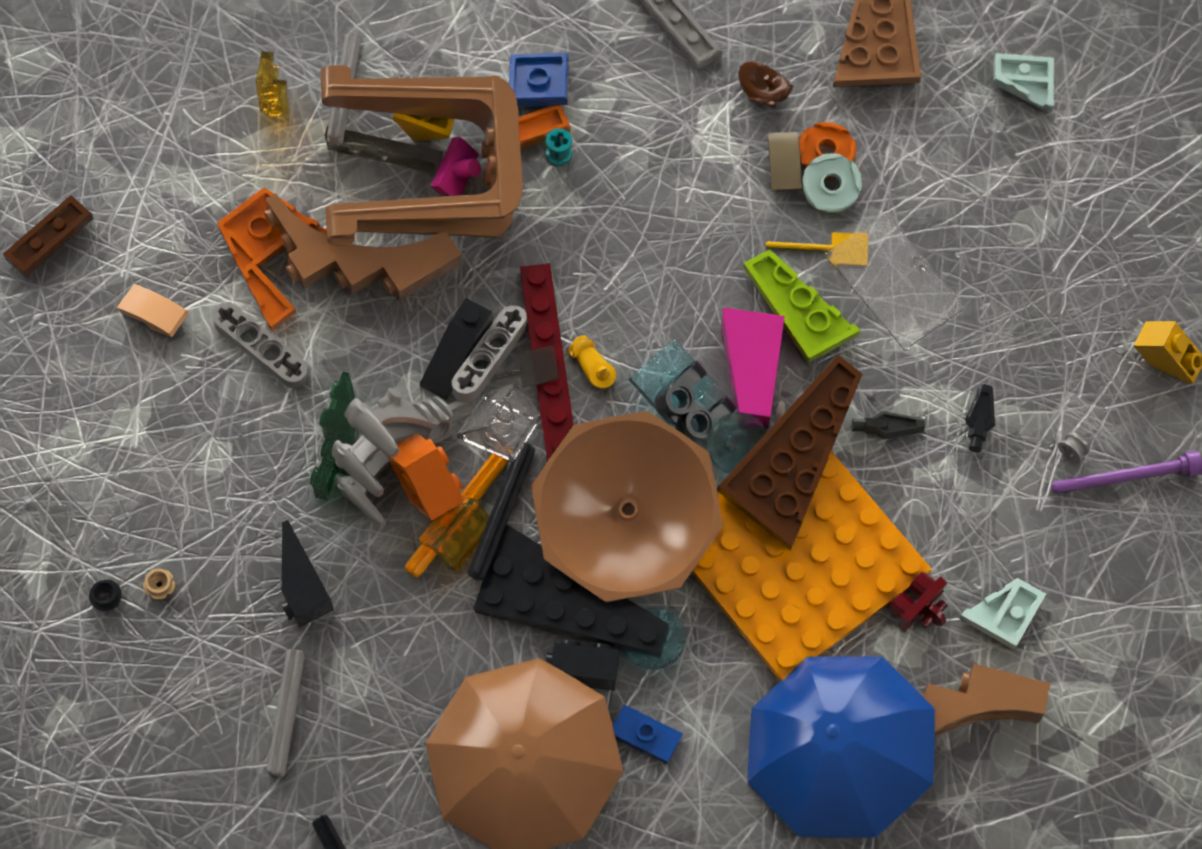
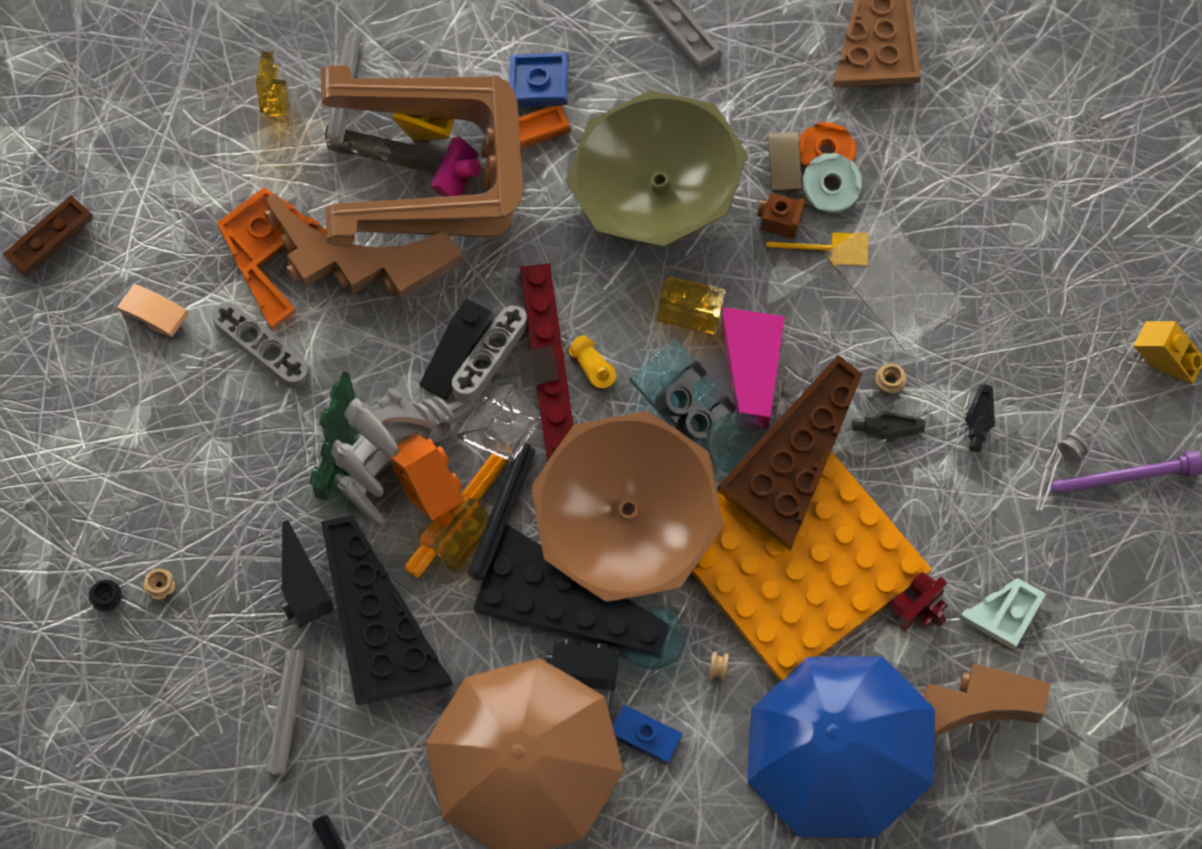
(379, 632): none -> black wing
(553, 142): teal bush -> none
(656, 168): none -> olive piece
(691, 304): none -> clear yellow bracket
(718, 666): none -> tan bush
(763, 84): reddish brown hat -> none
(781, 214): none -> dark orange brick
(808, 318): lime wing -> none
(893, 371): none -> tan plate
(1026, 78): light aqua wing -> none

